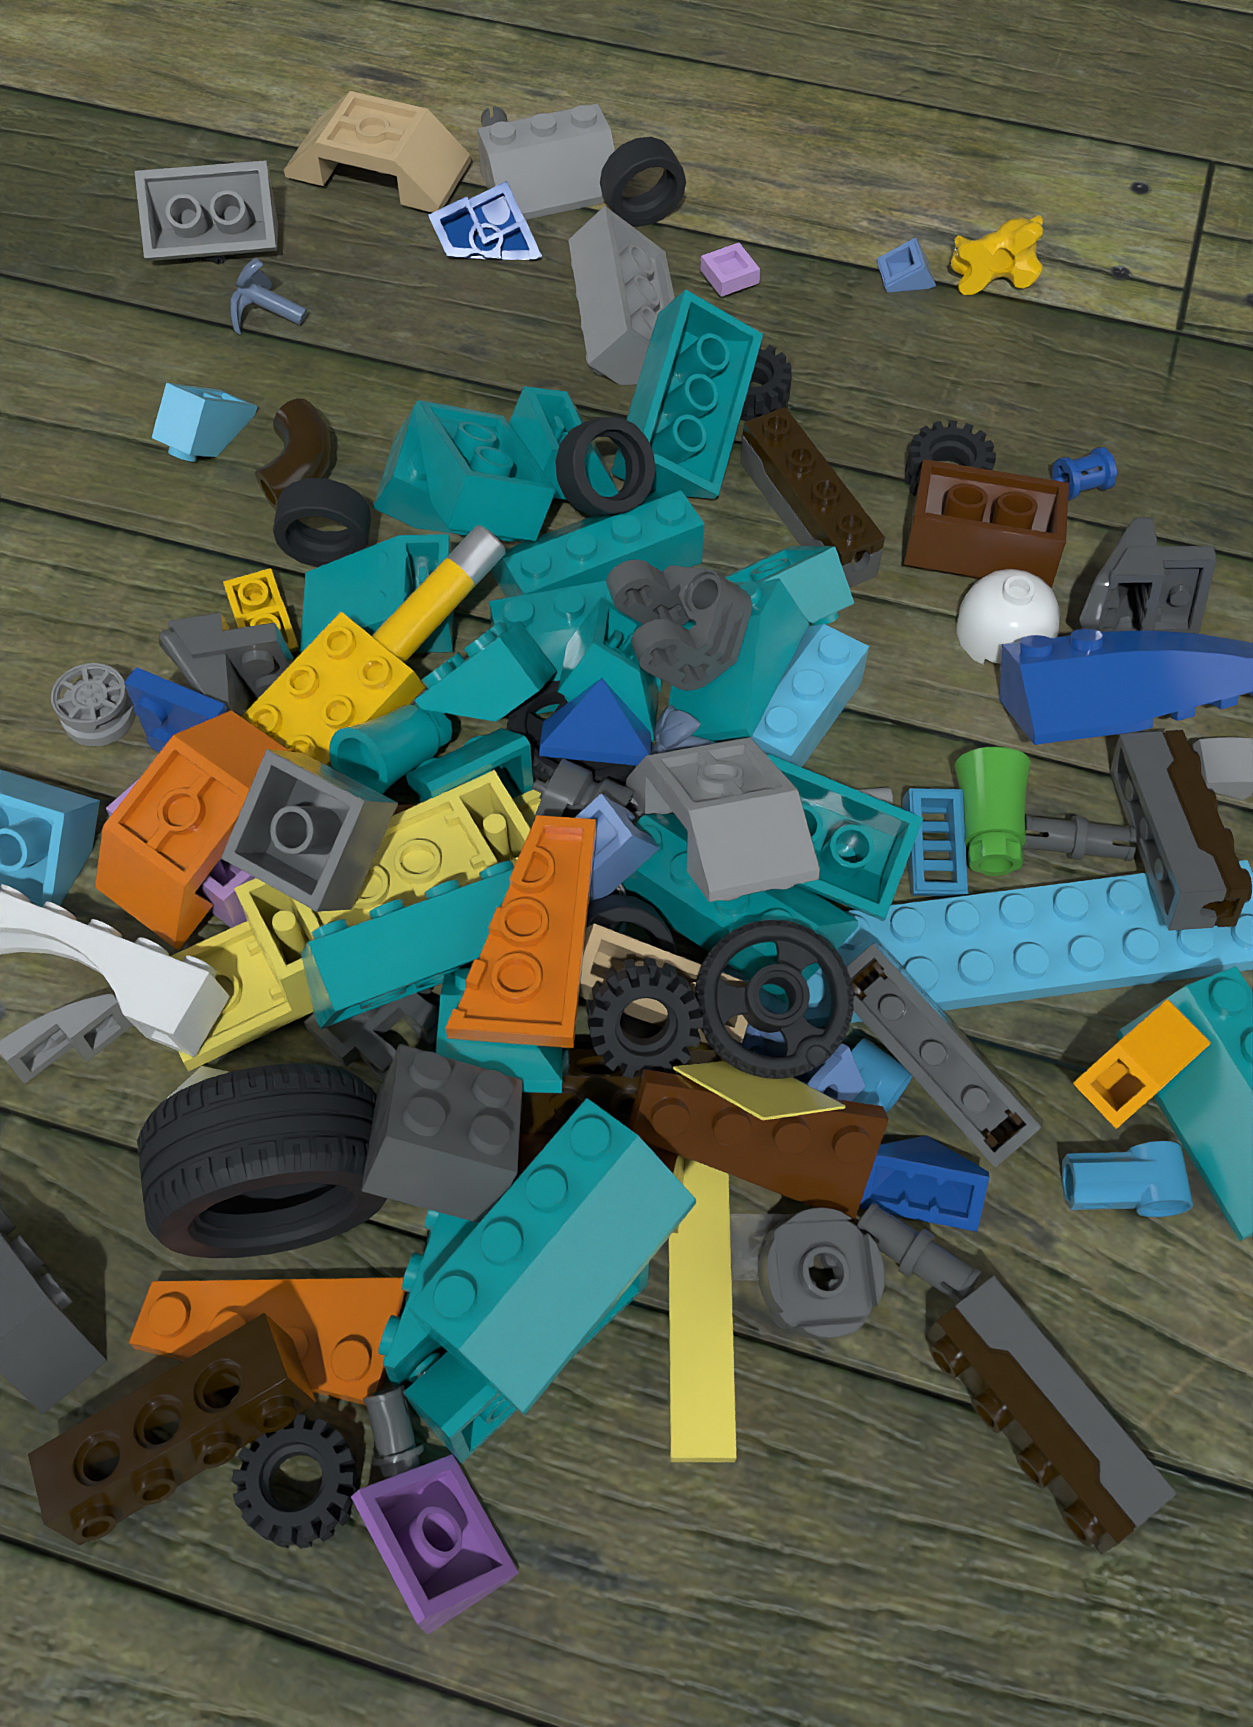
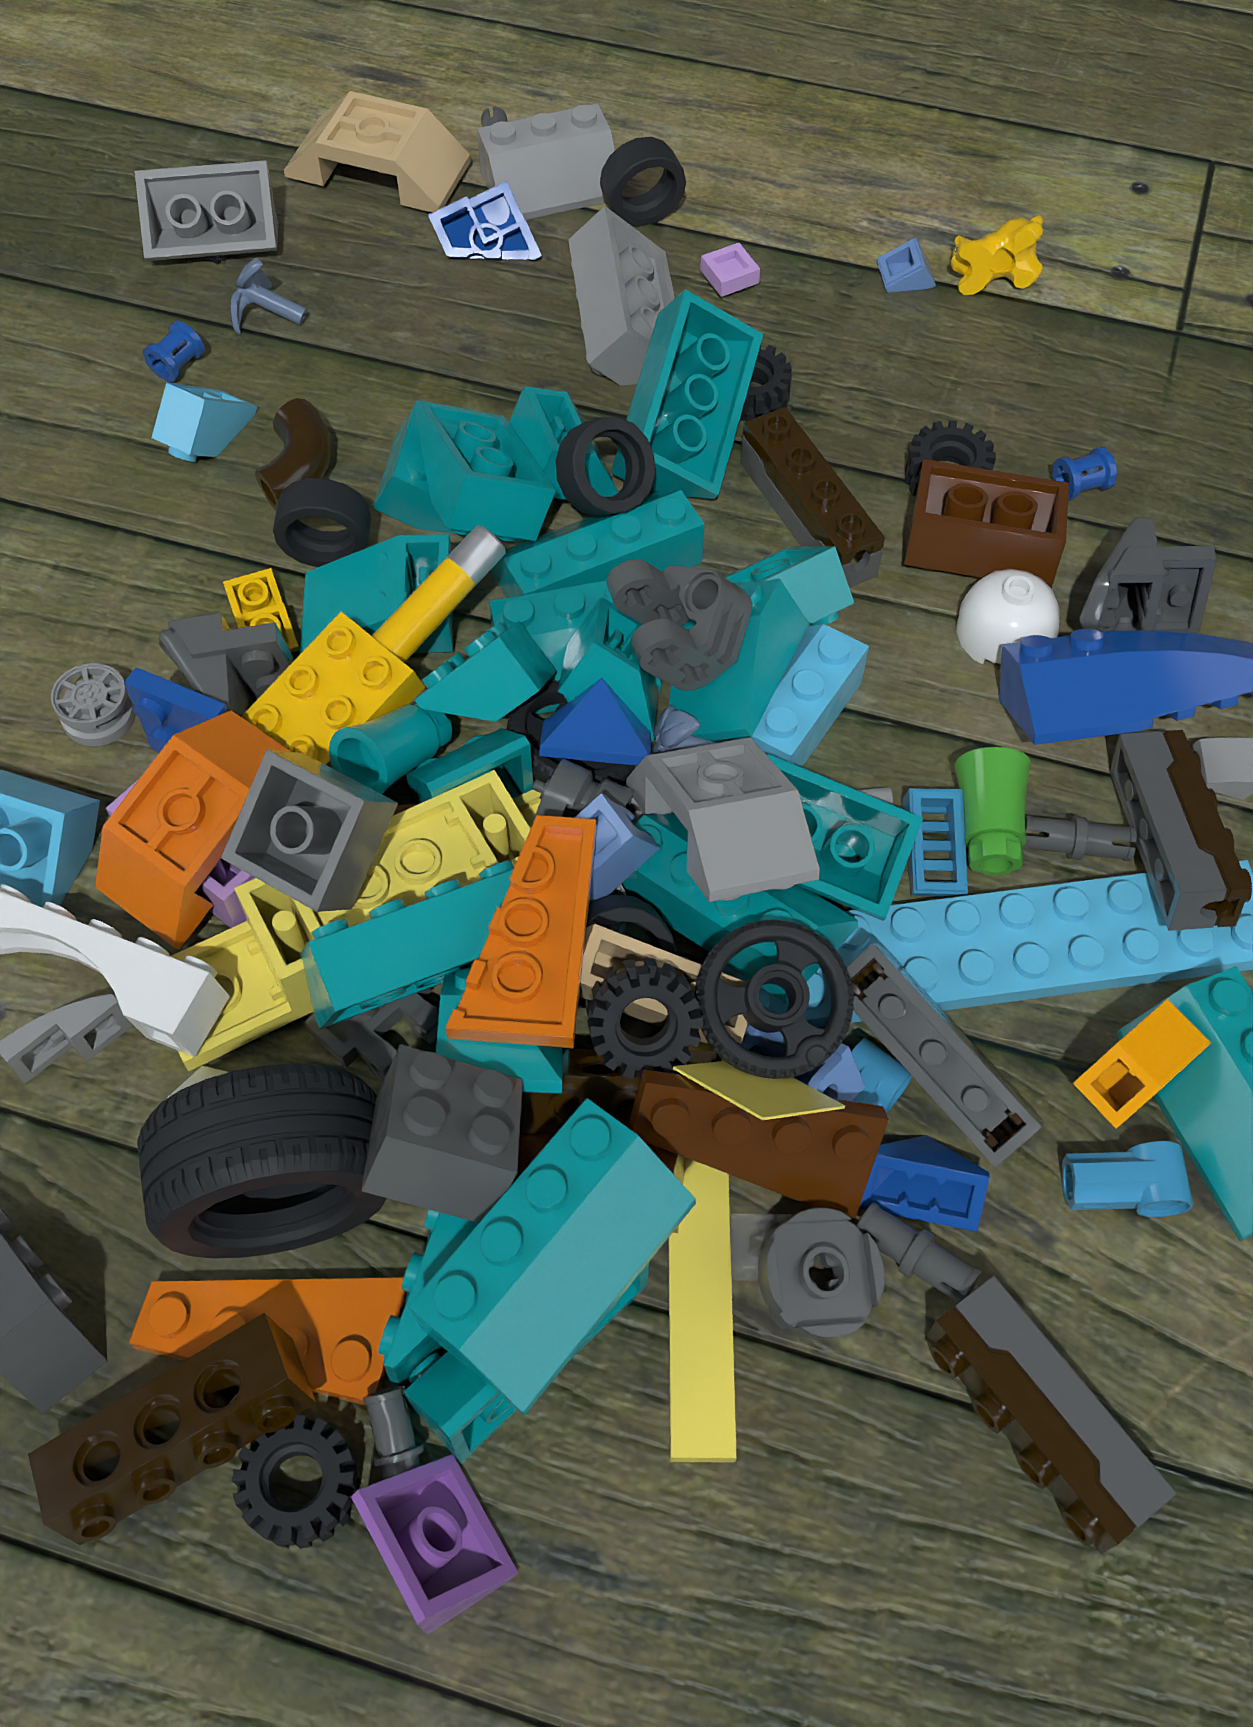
(184, 352): none -> blue bush

